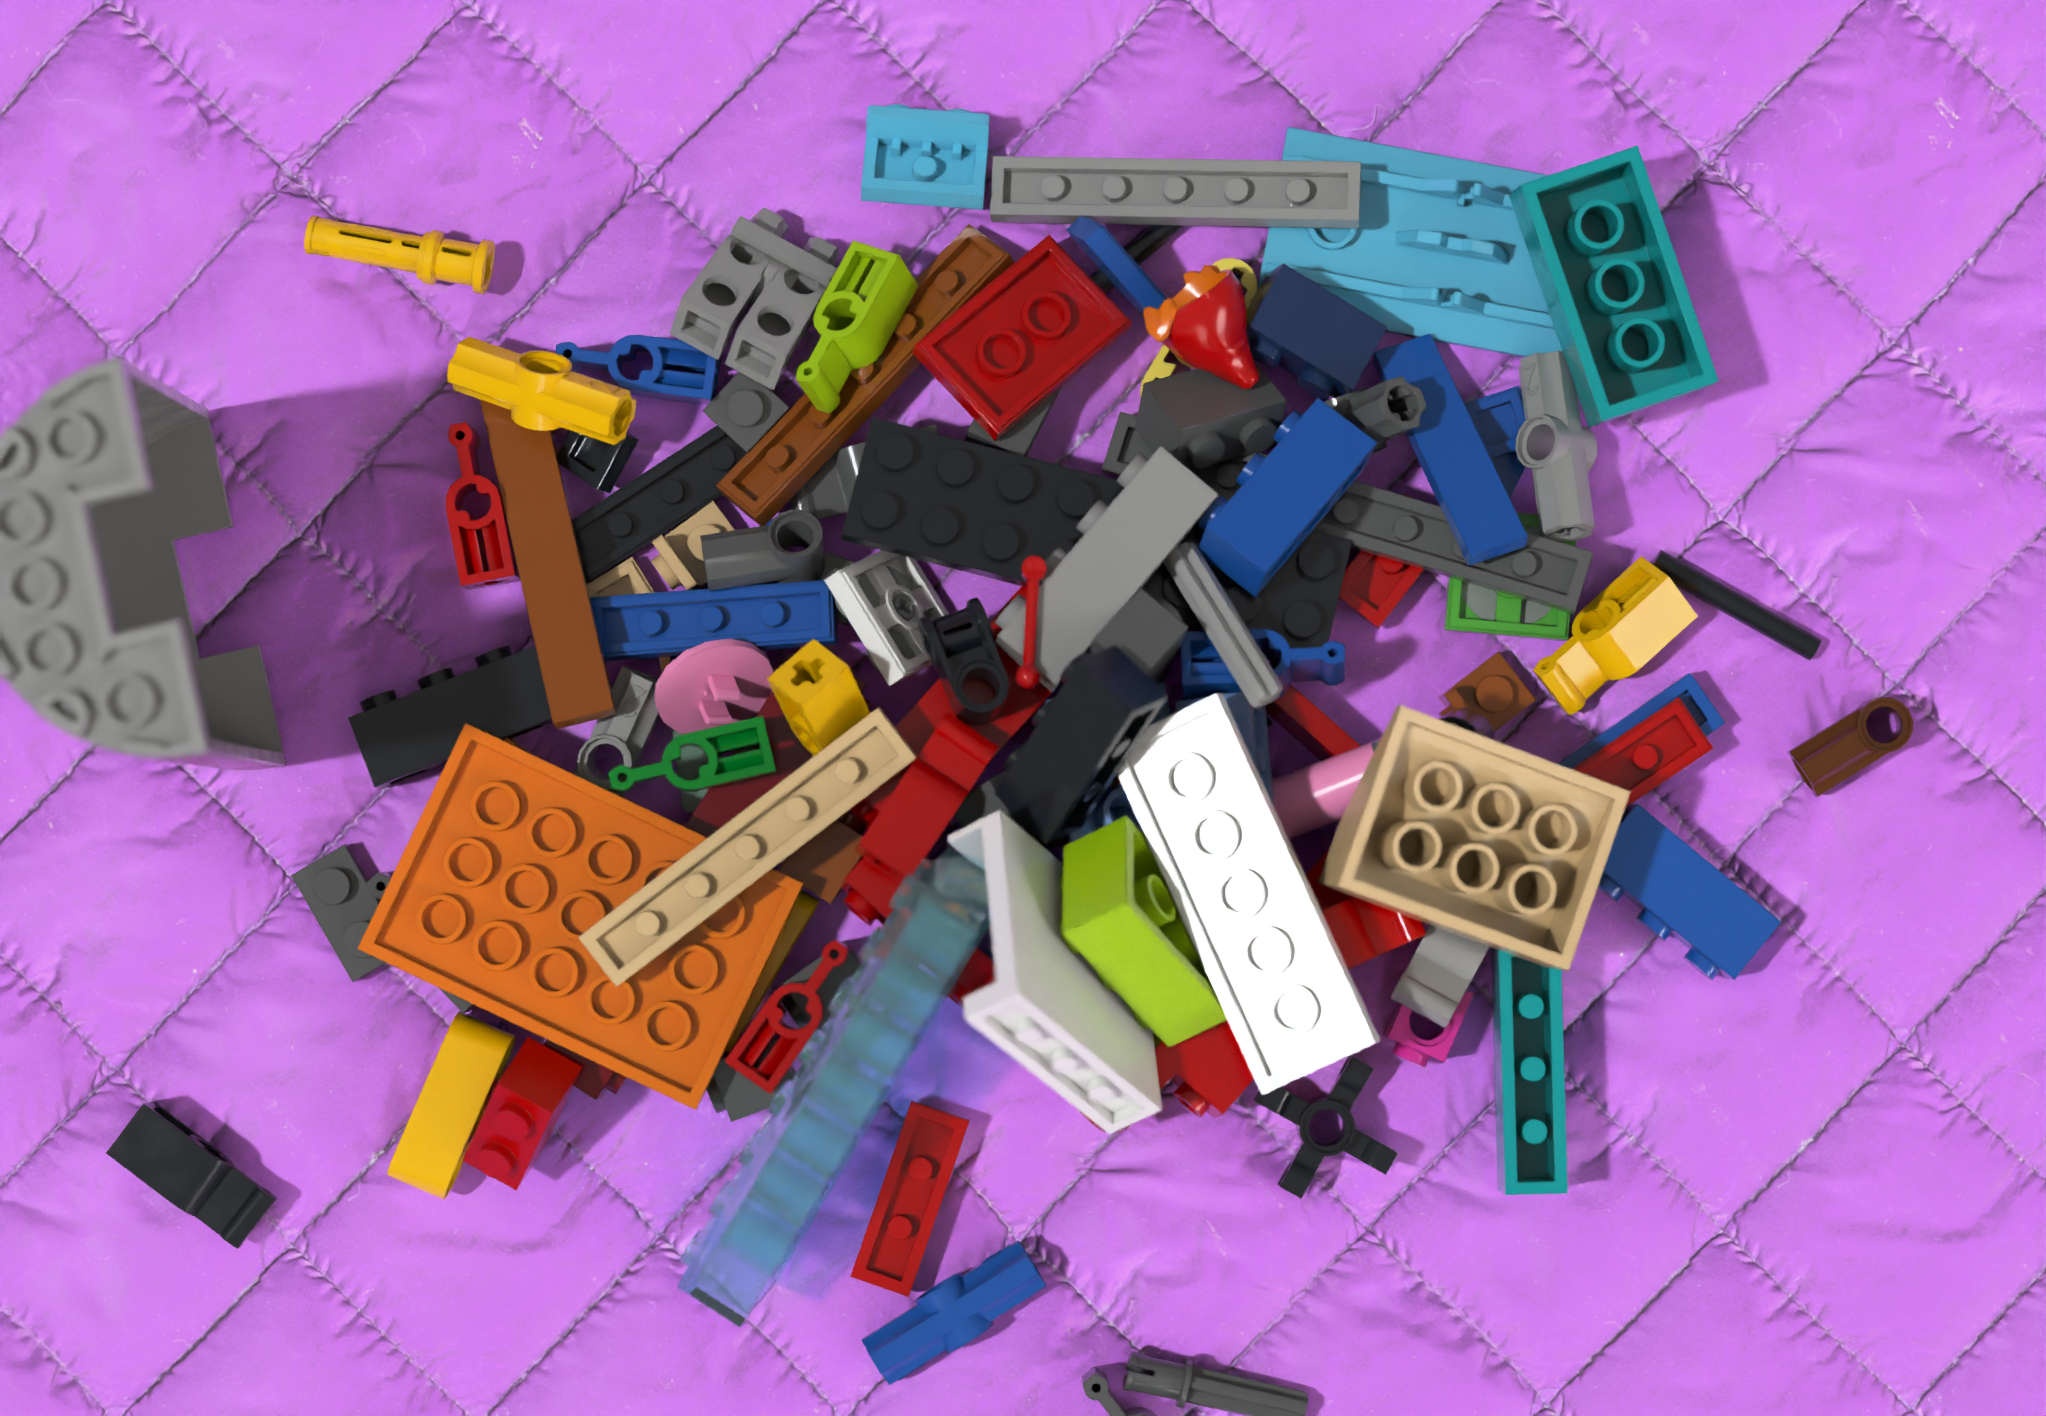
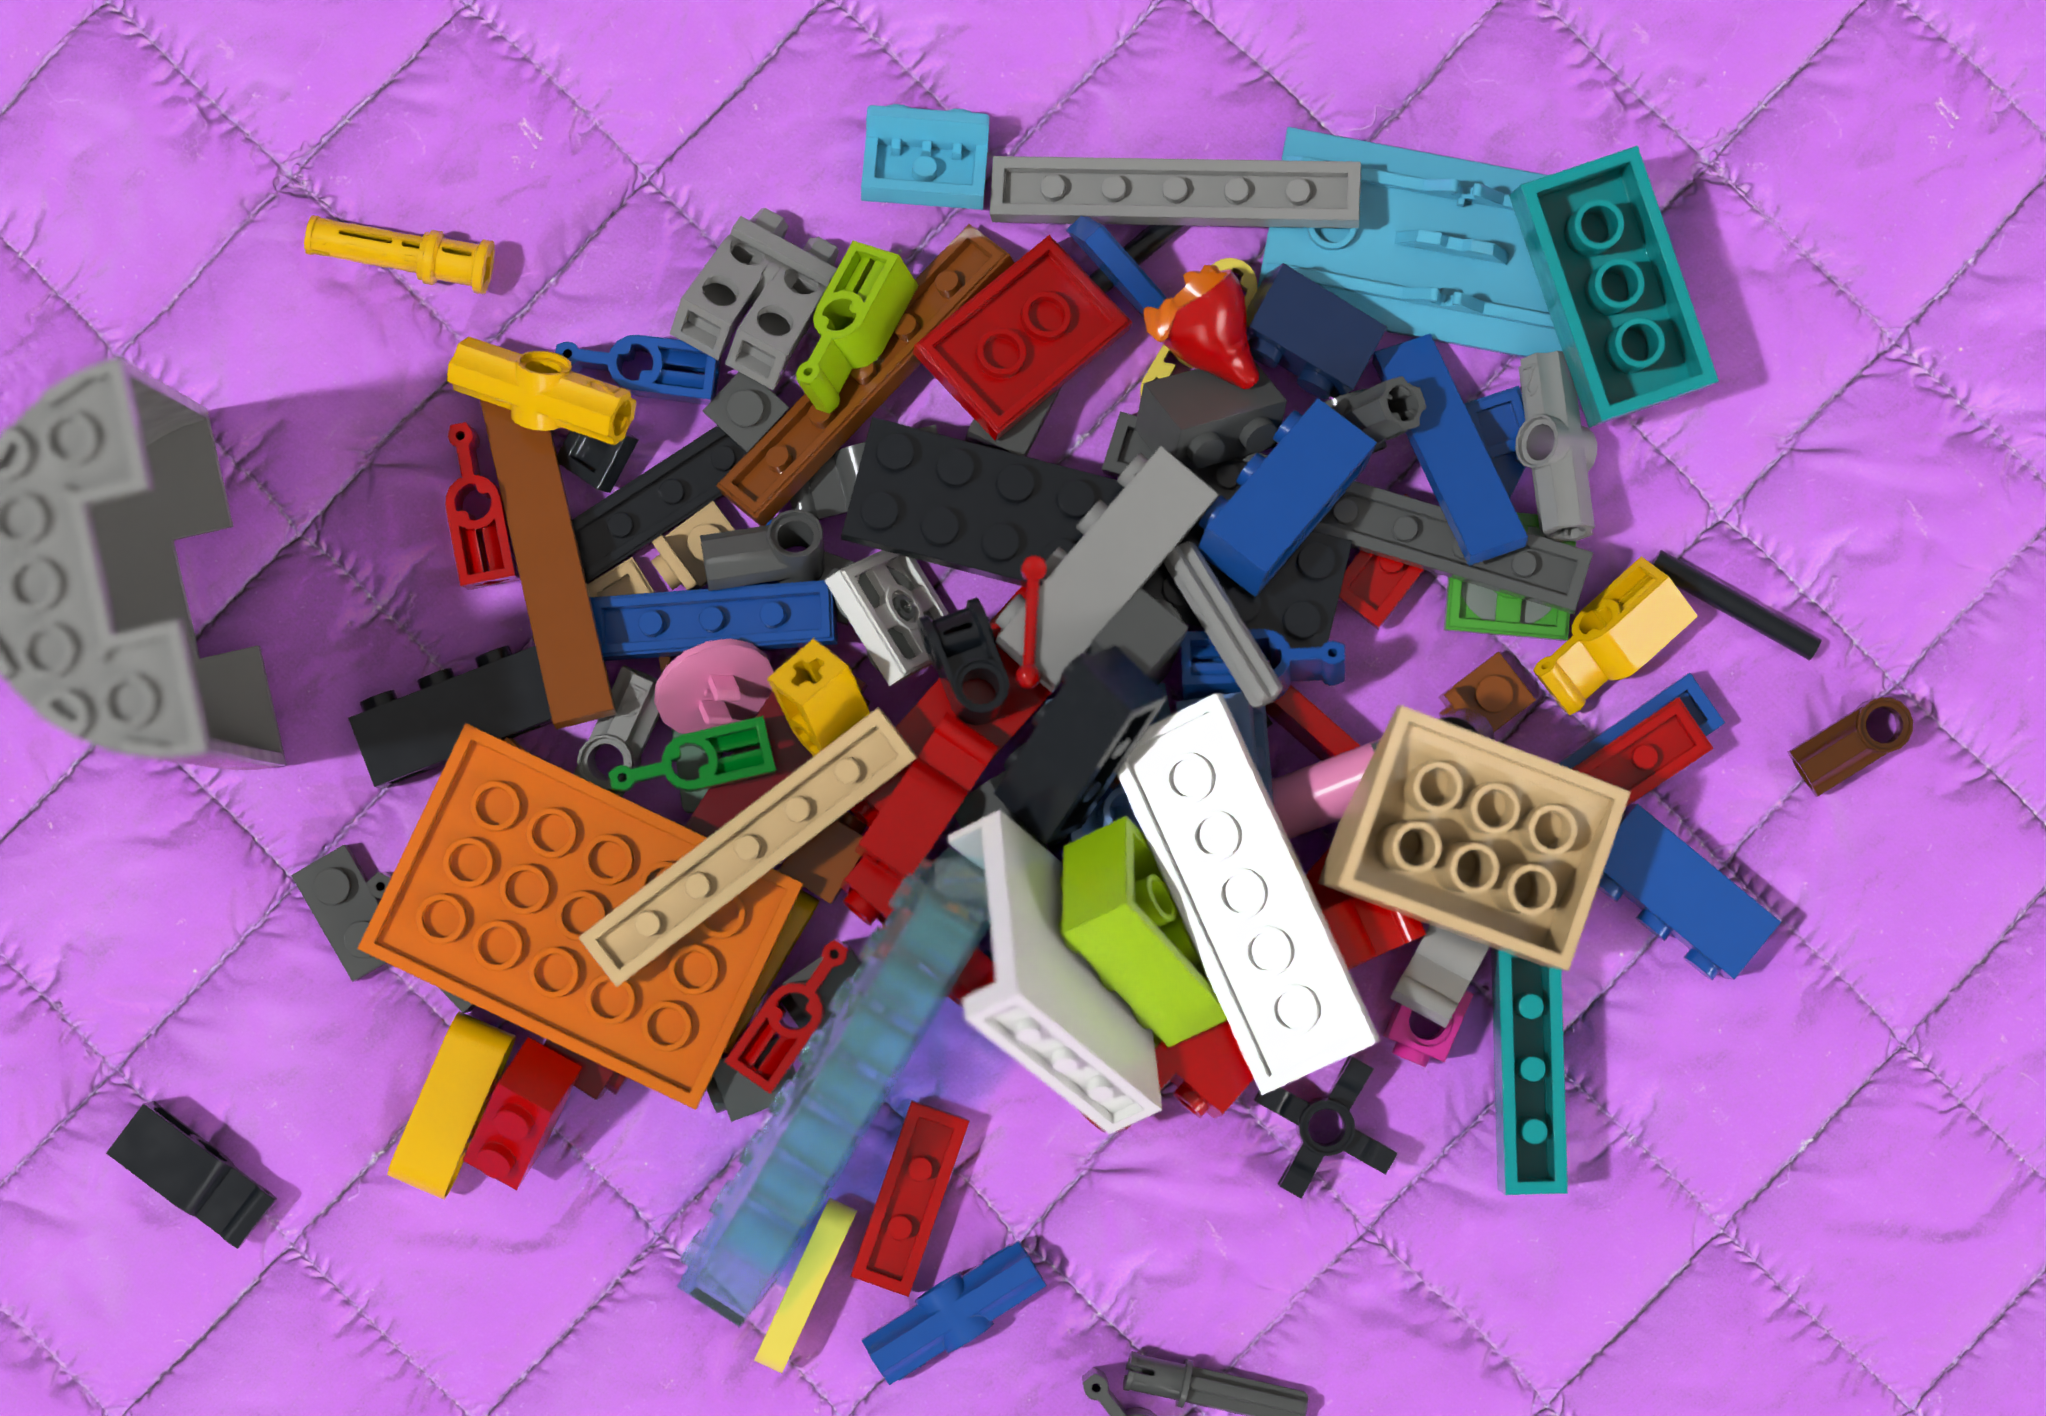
(805, 1285): none -> light yellow beam

